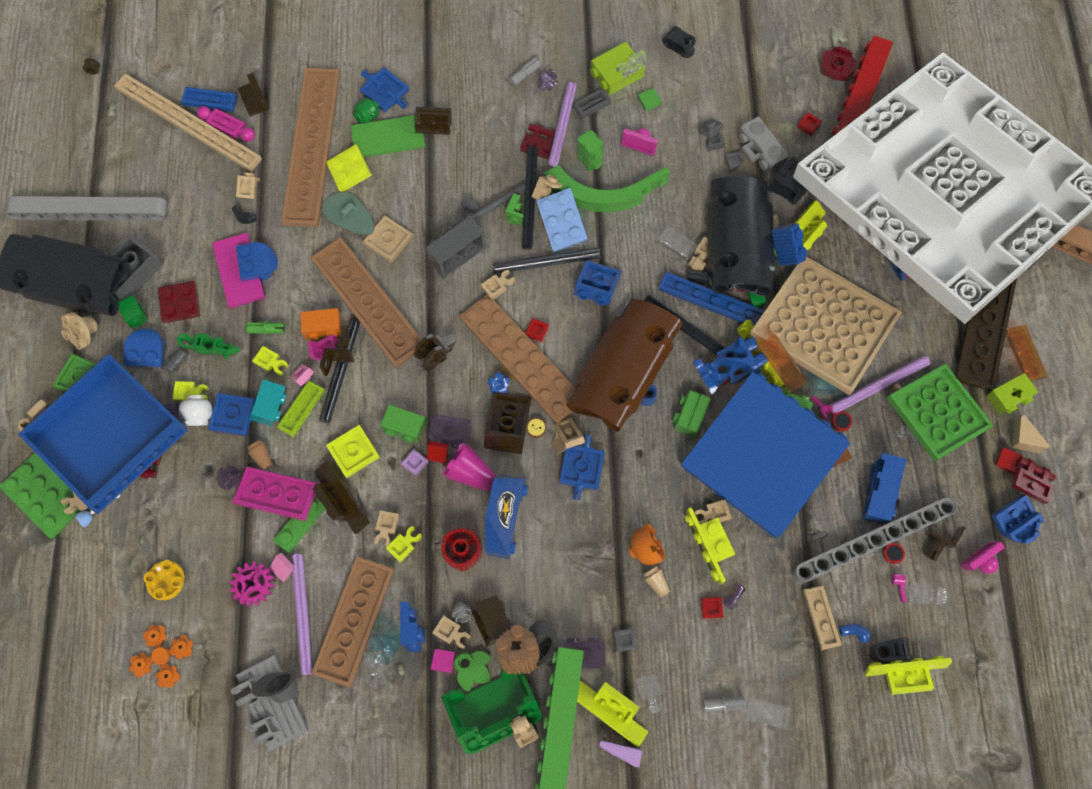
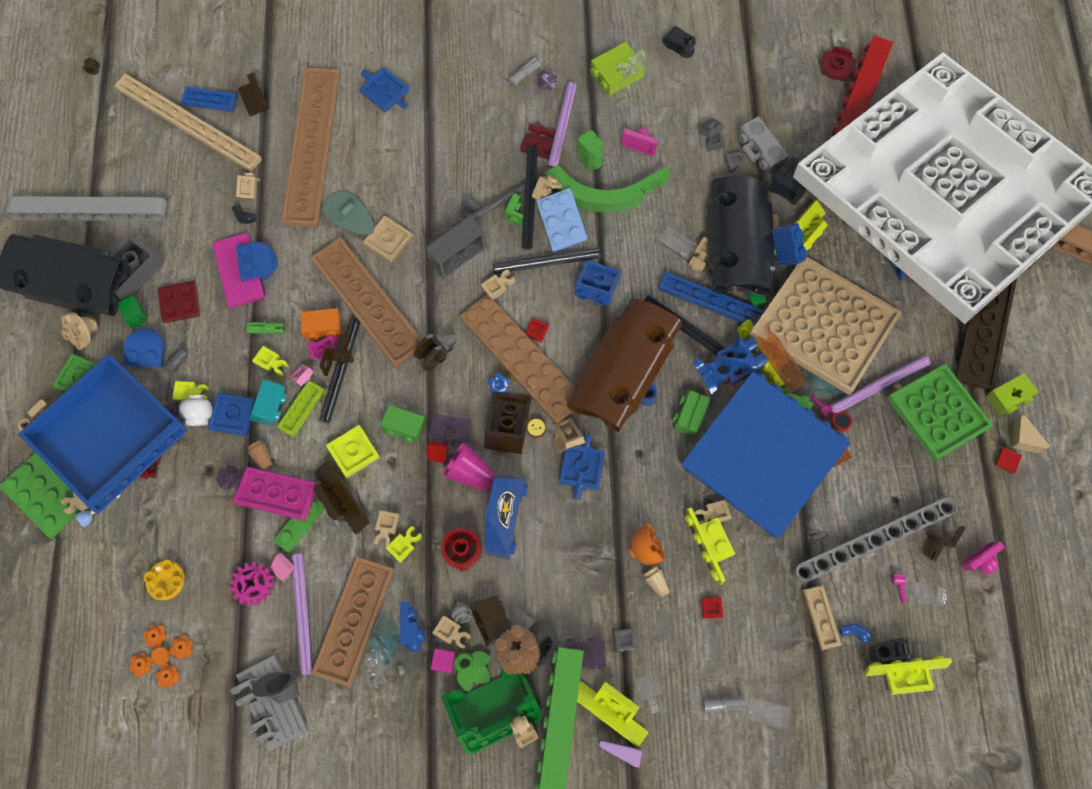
(205, 345): green animal -> none
(226, 123): dark pink plate -> none
(349, 168): neon yellow plate -> none
(365, 110): green head -> none
(387, 136): bright green tile -> none
(414, 462): lavender tile -> none
(432, 120): dark brown hinge -> none
(593, 106): dark grey tile -> none
(649, 99): bright green tile -> none
(698, 276): black pin -> none
(734, 595): pin -> none
(809, 124): red tile -> none
(883, 488): blue wedge -> none
(893, 553): tile -> none
(1018, 520): blue slope -> none
(1026, 353): clear orange plate -> none
(1032, 485): dark red plate -> none

